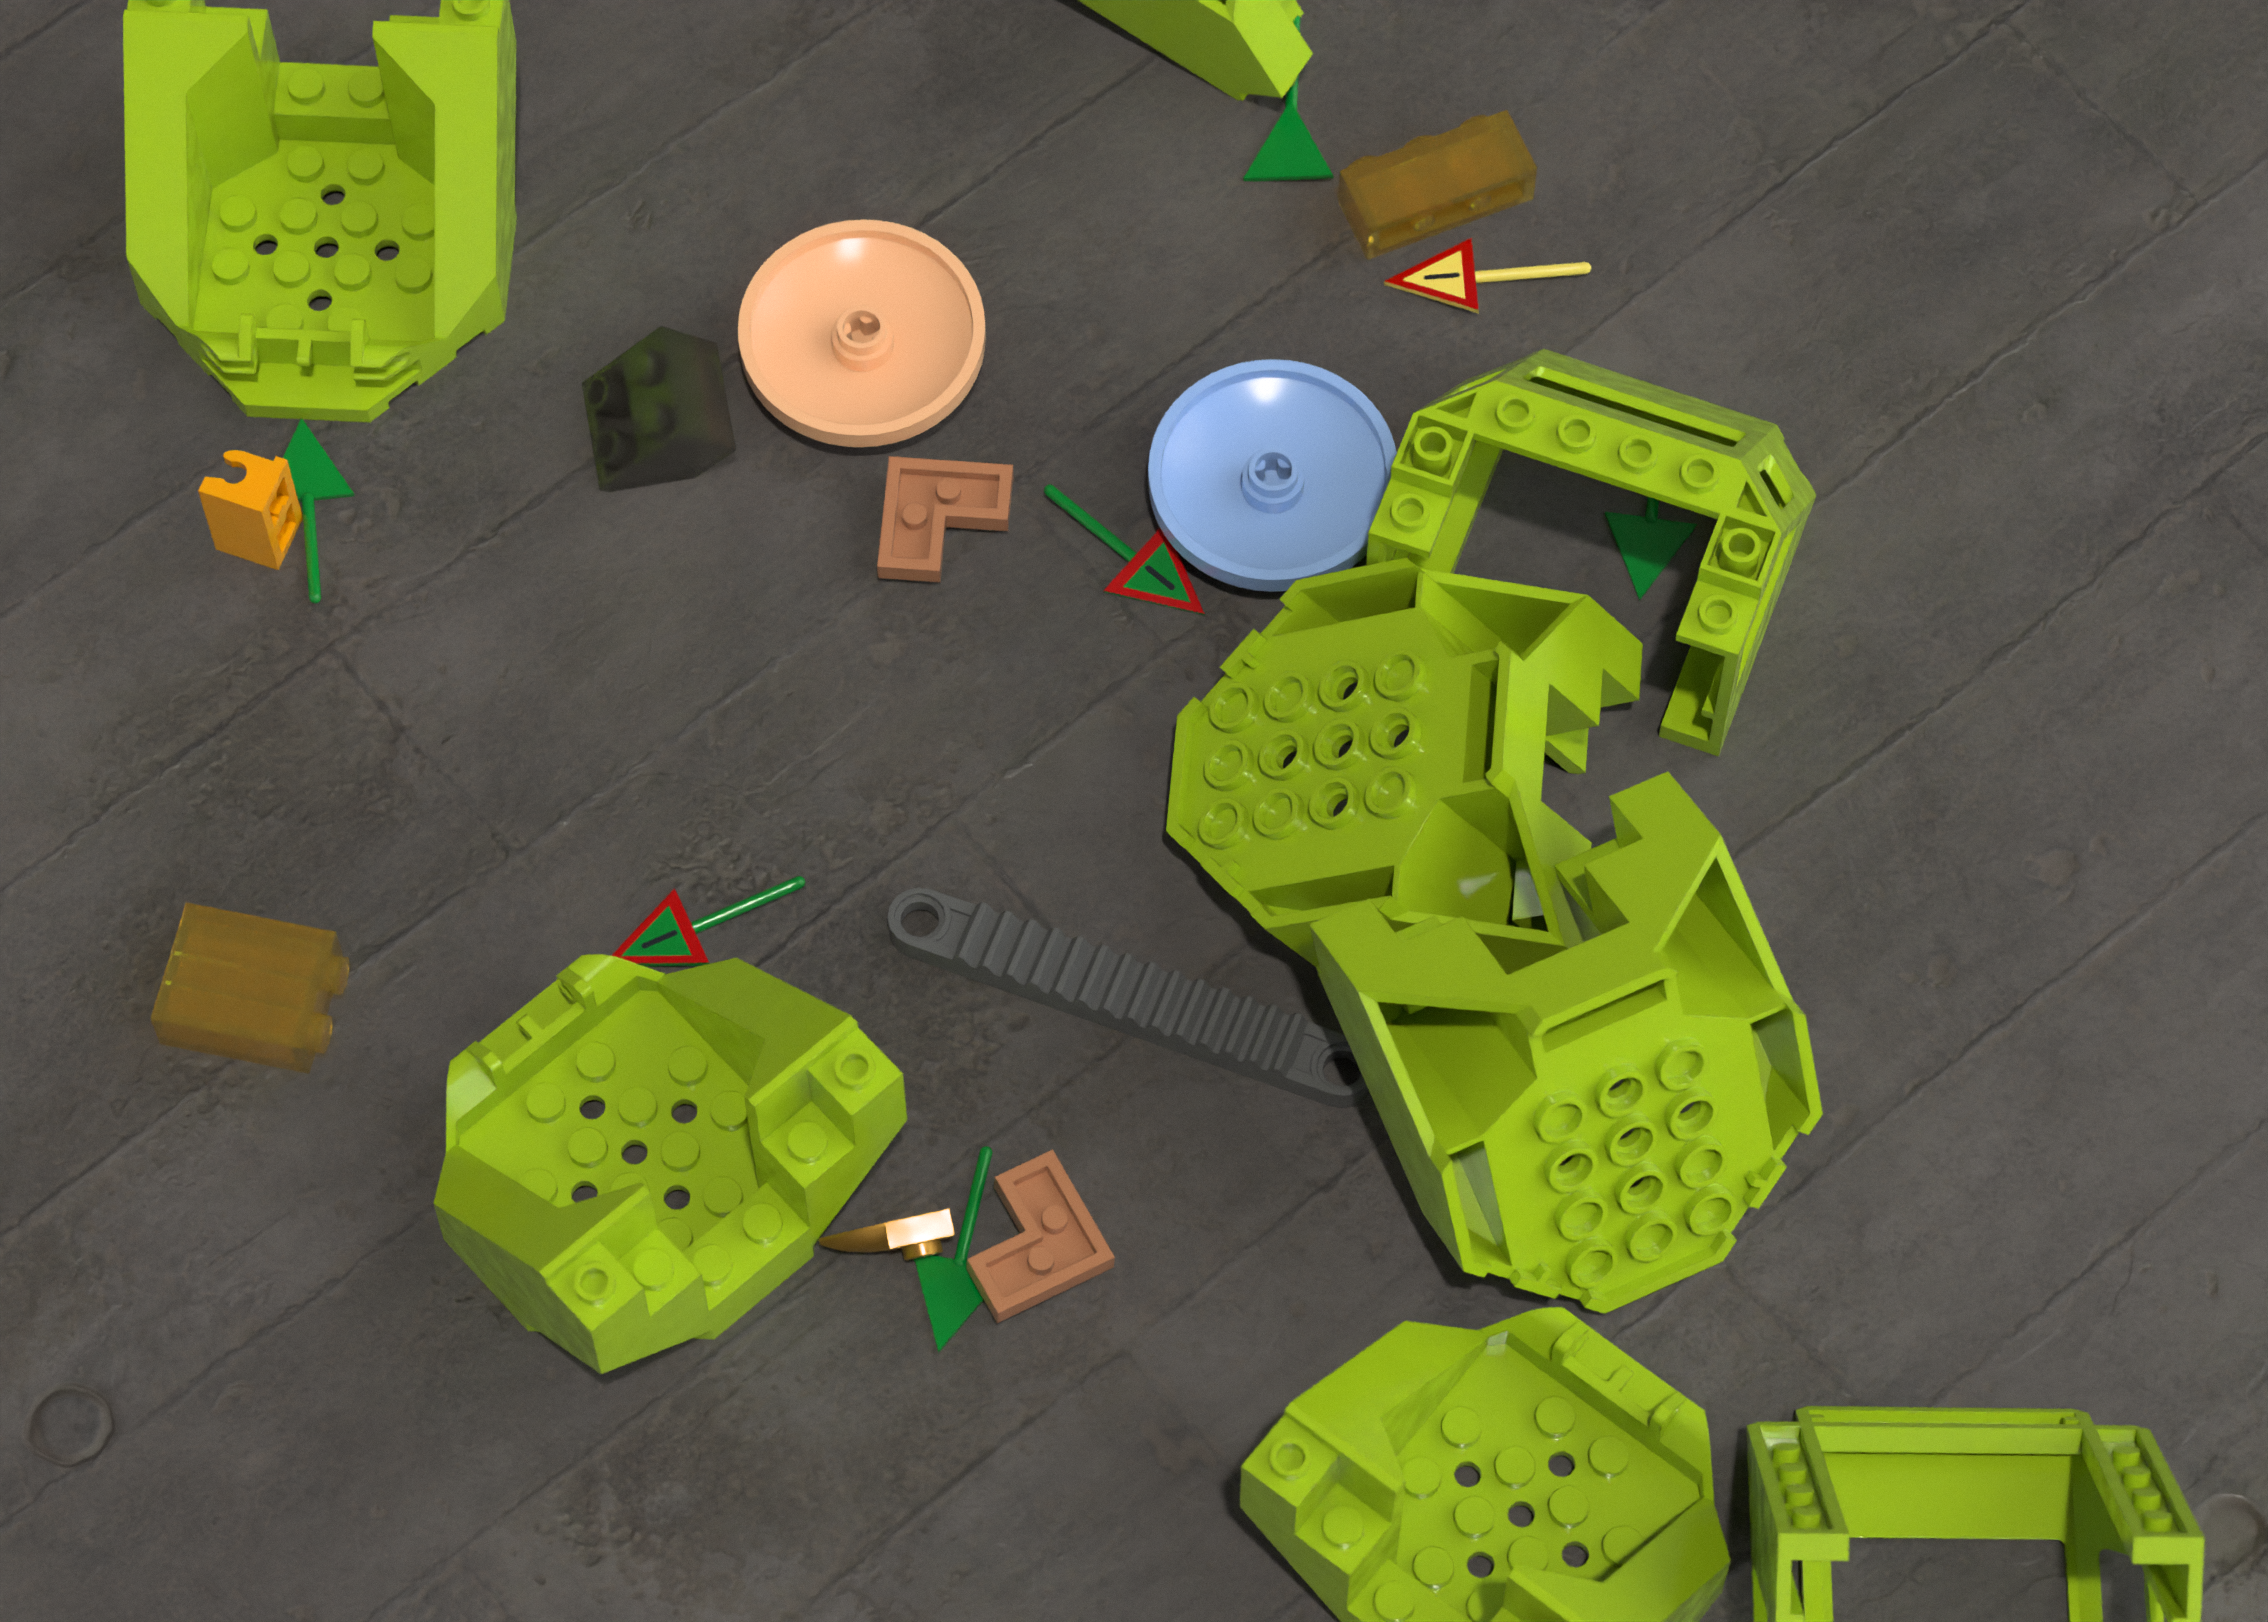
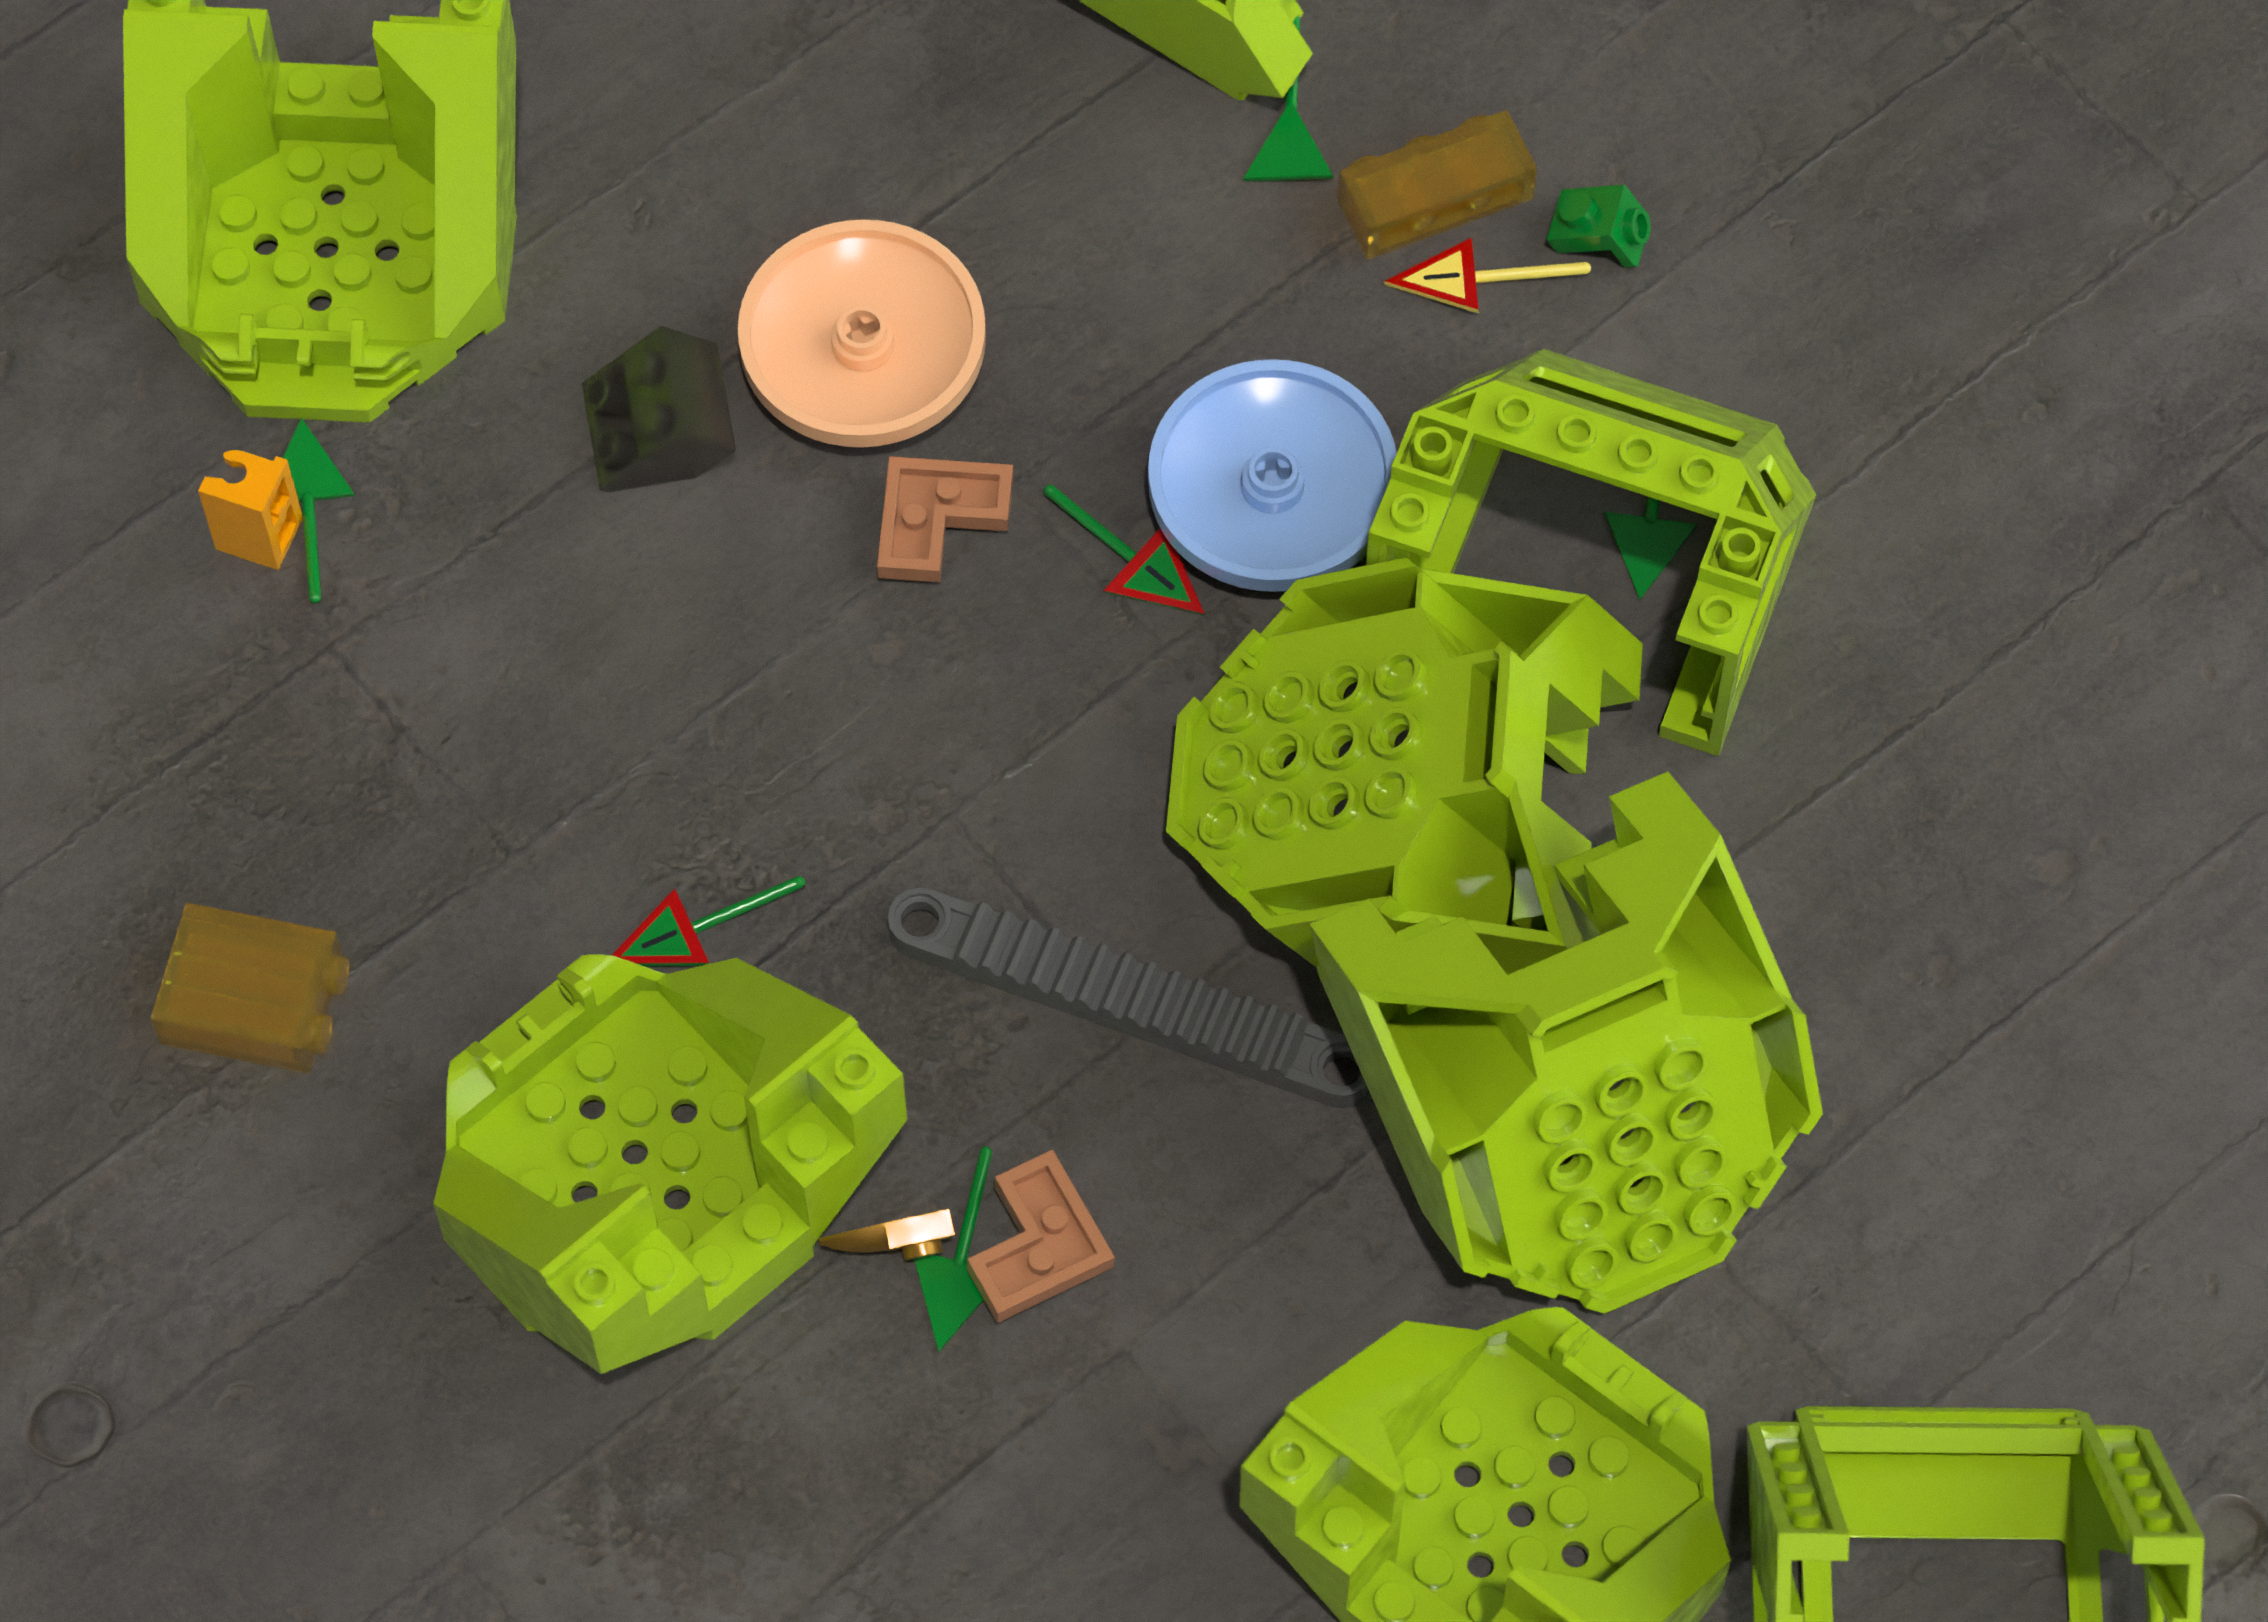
(1599, 221): none -> green bracket

